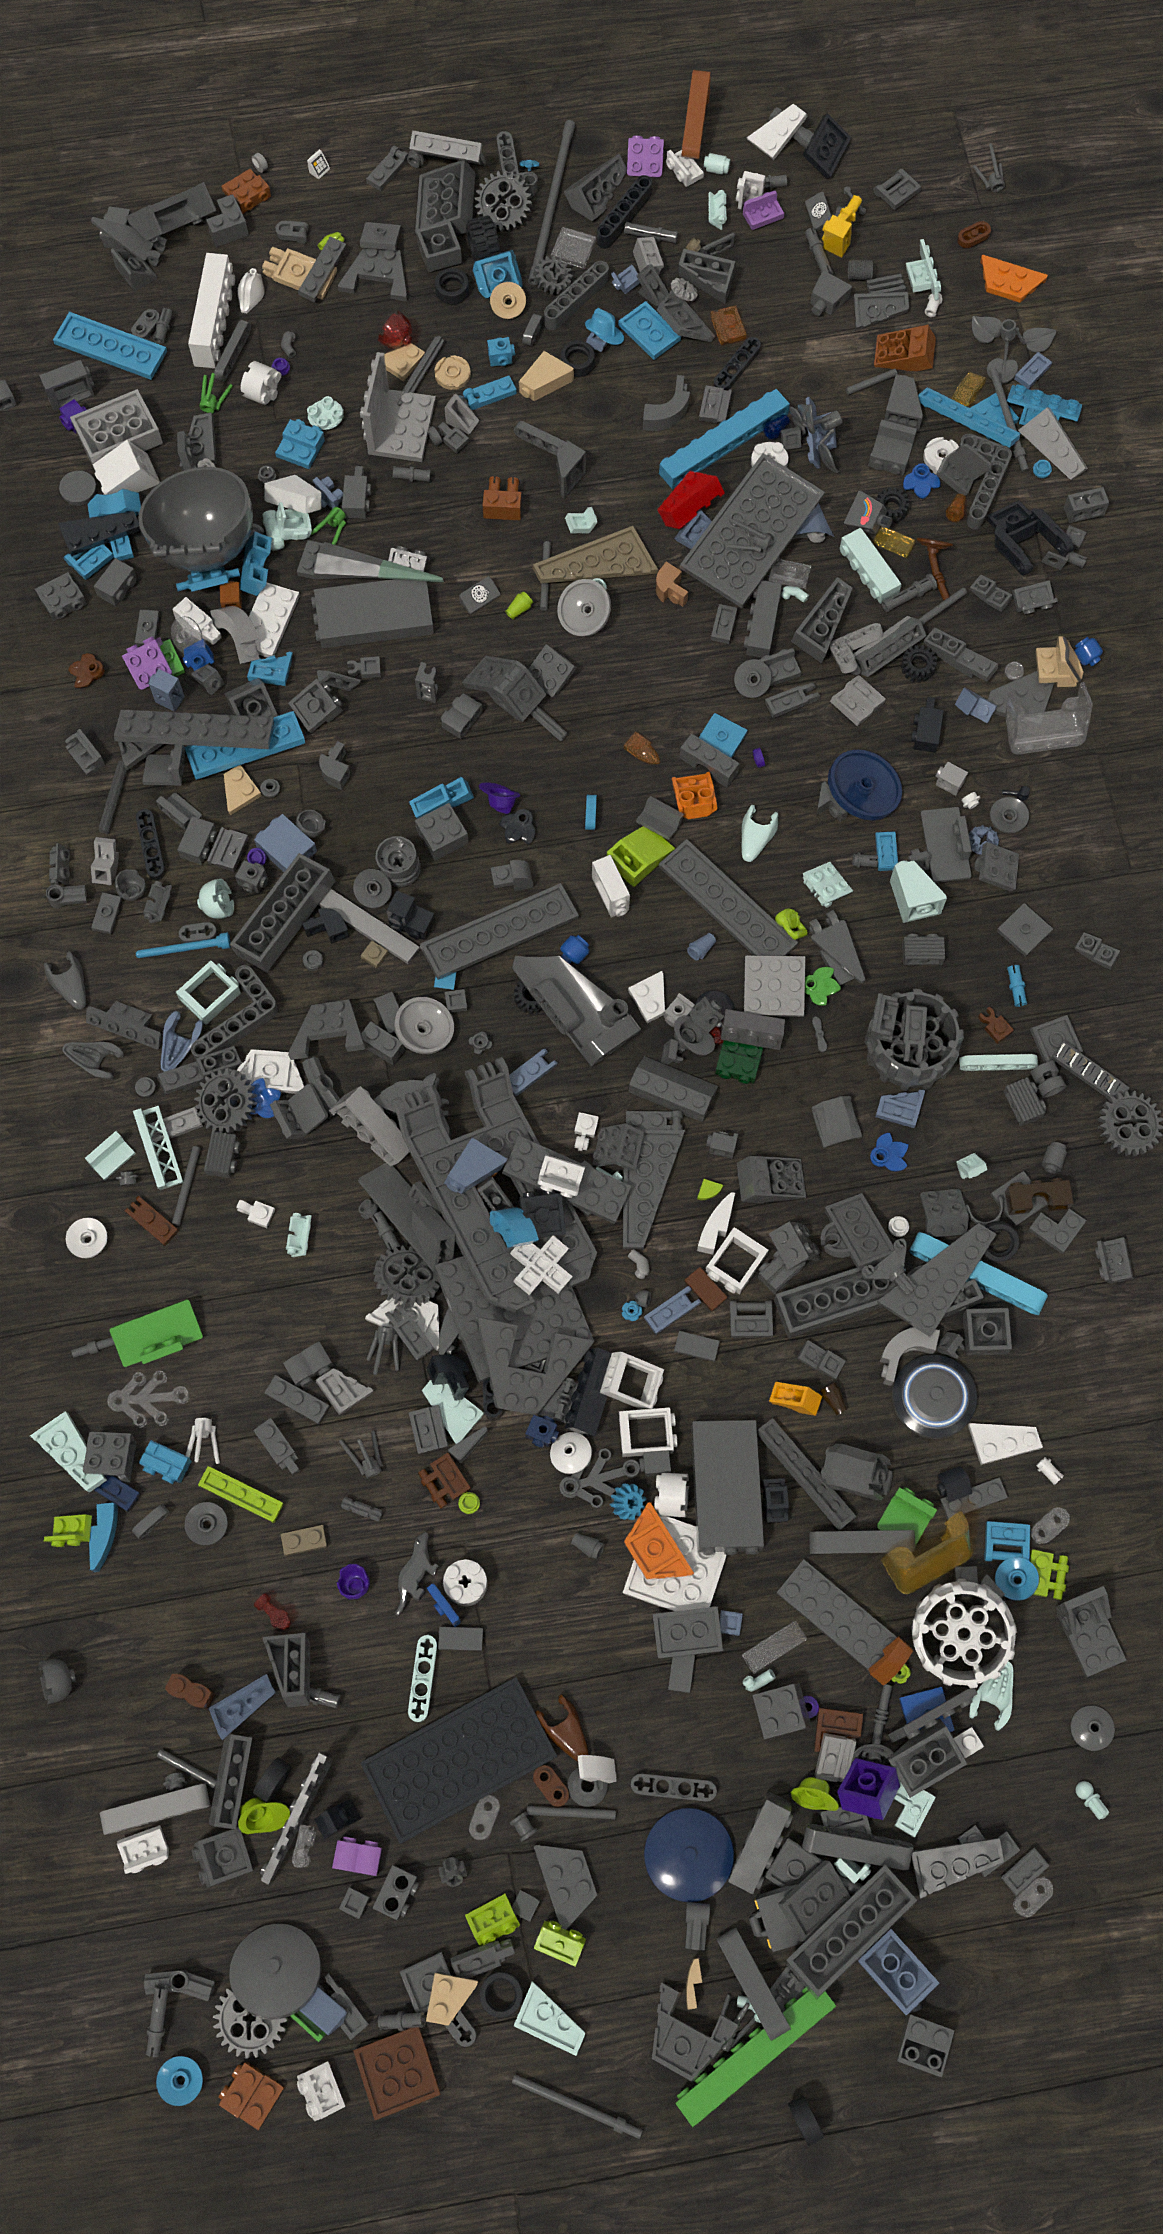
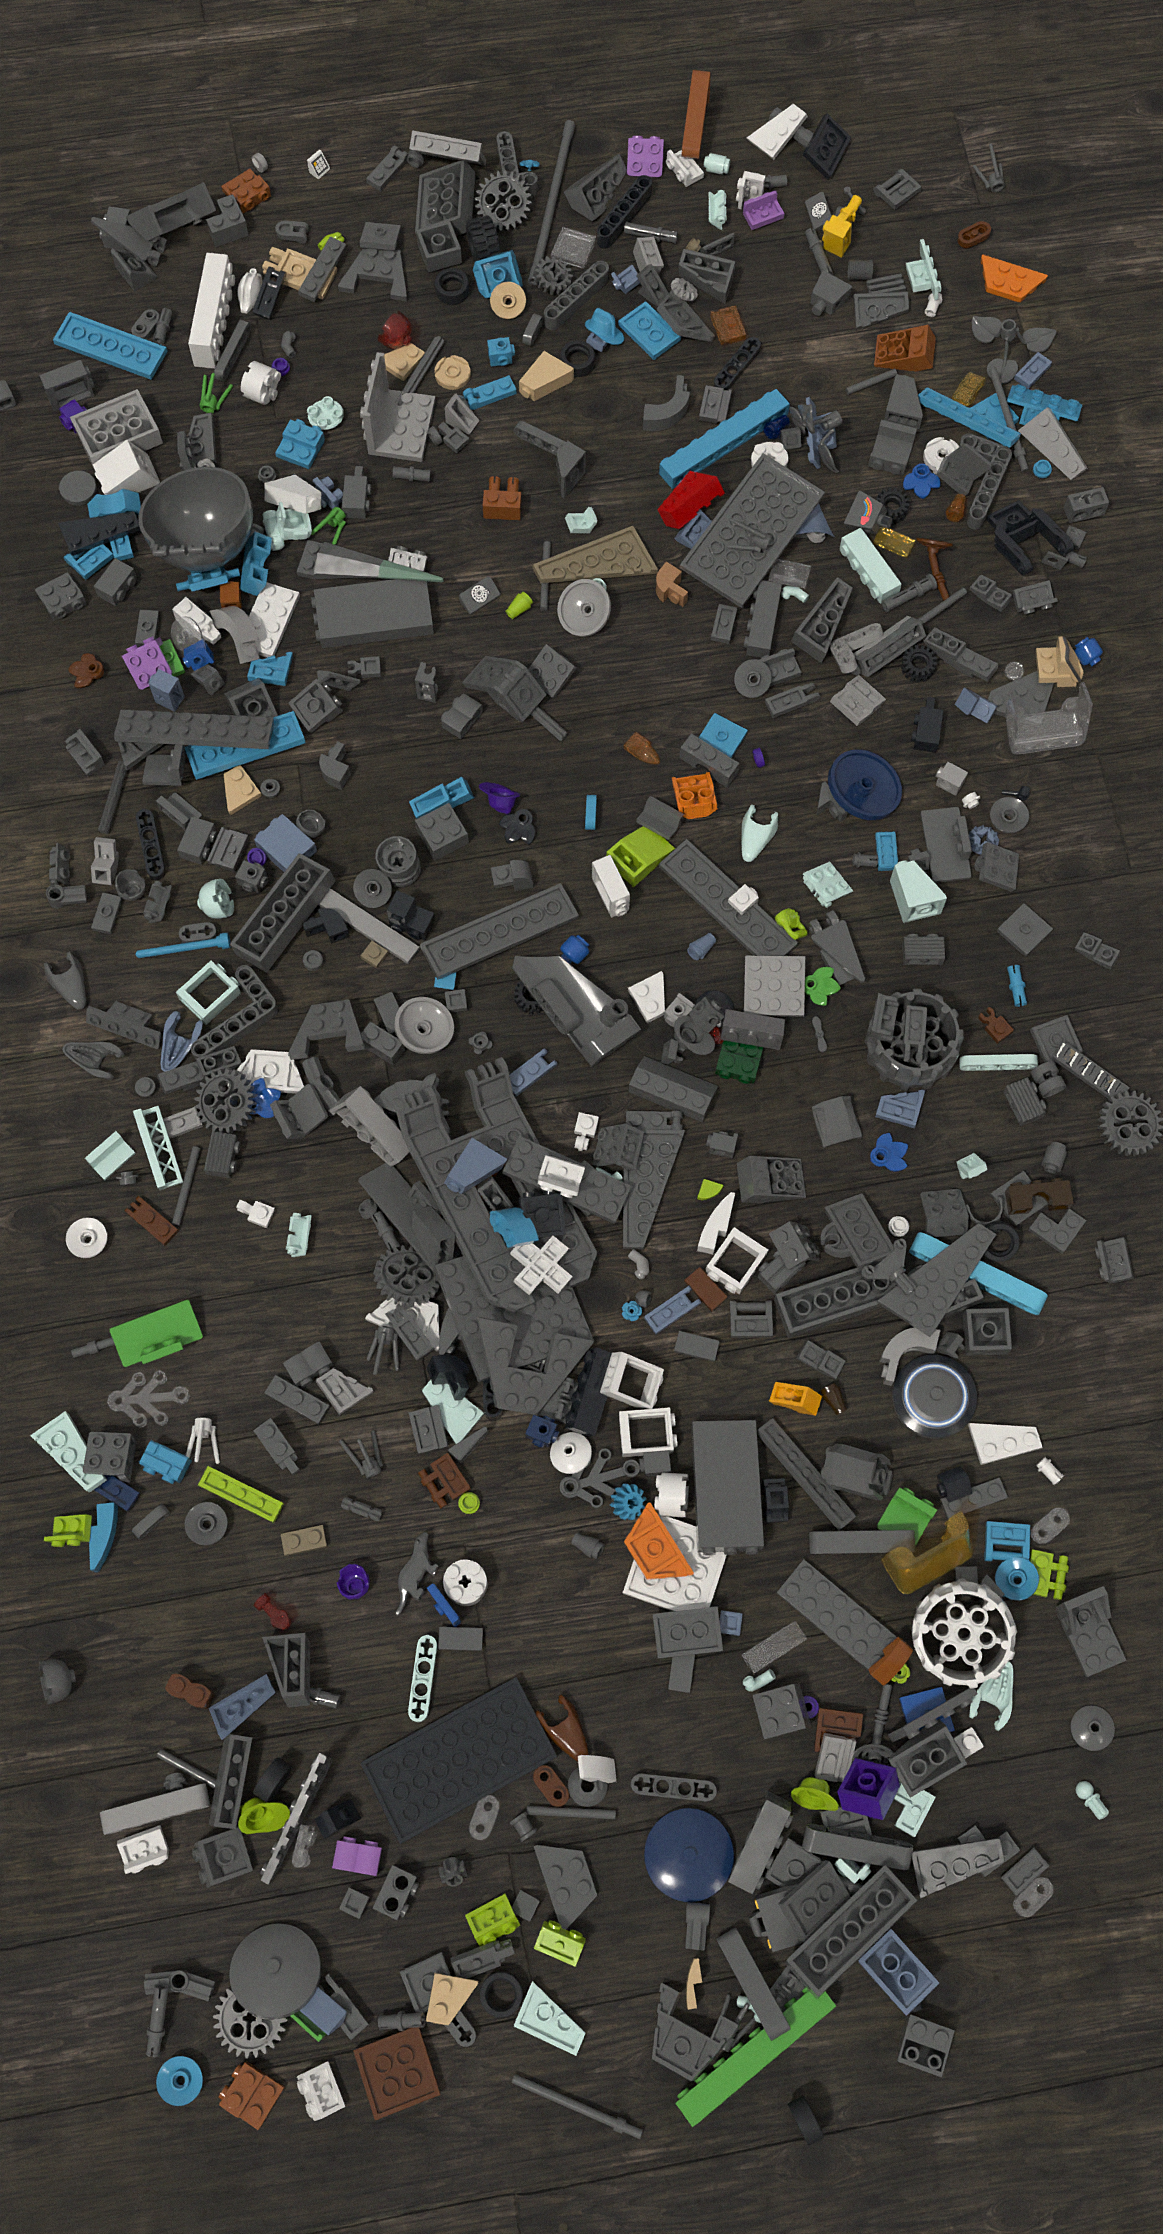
(269, 293): none -> black plate
(743, 899): none -> white bracket

